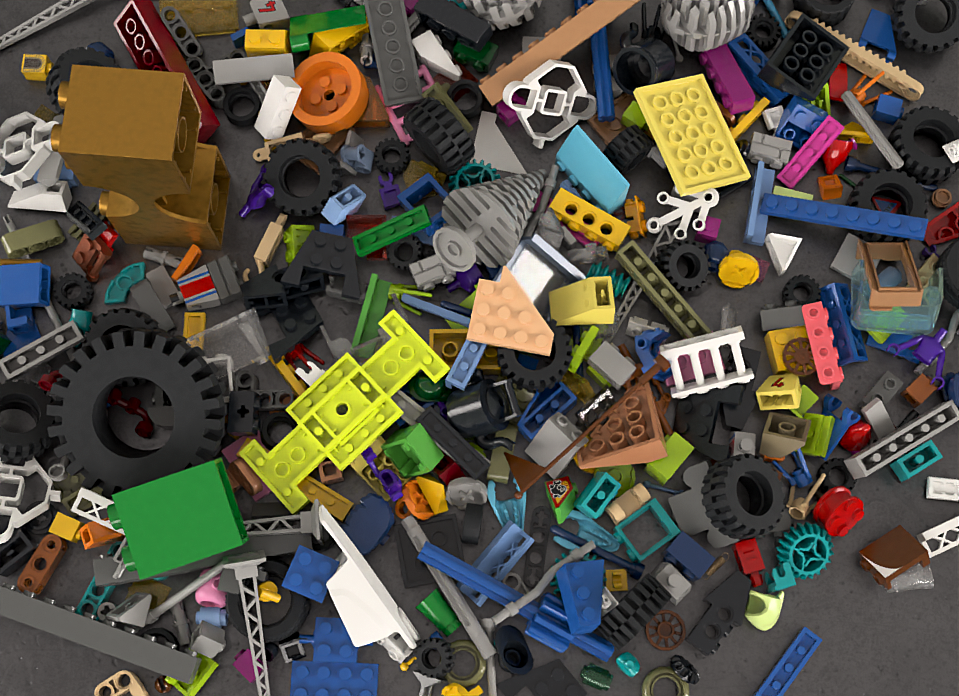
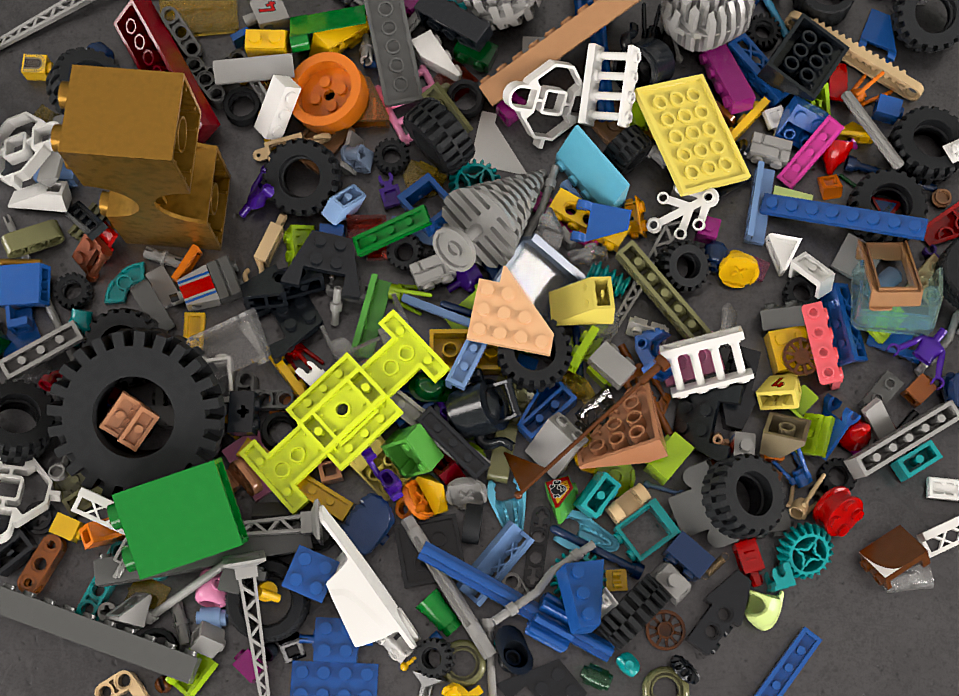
(129, 421): none -> nougat slope
(336, 305): none -> light grey bar
(592, 79): none -> white fence
(602, 221): none -> blue flag
(718, 439): none -> light nougat arm
(814, 272): none -> white panel

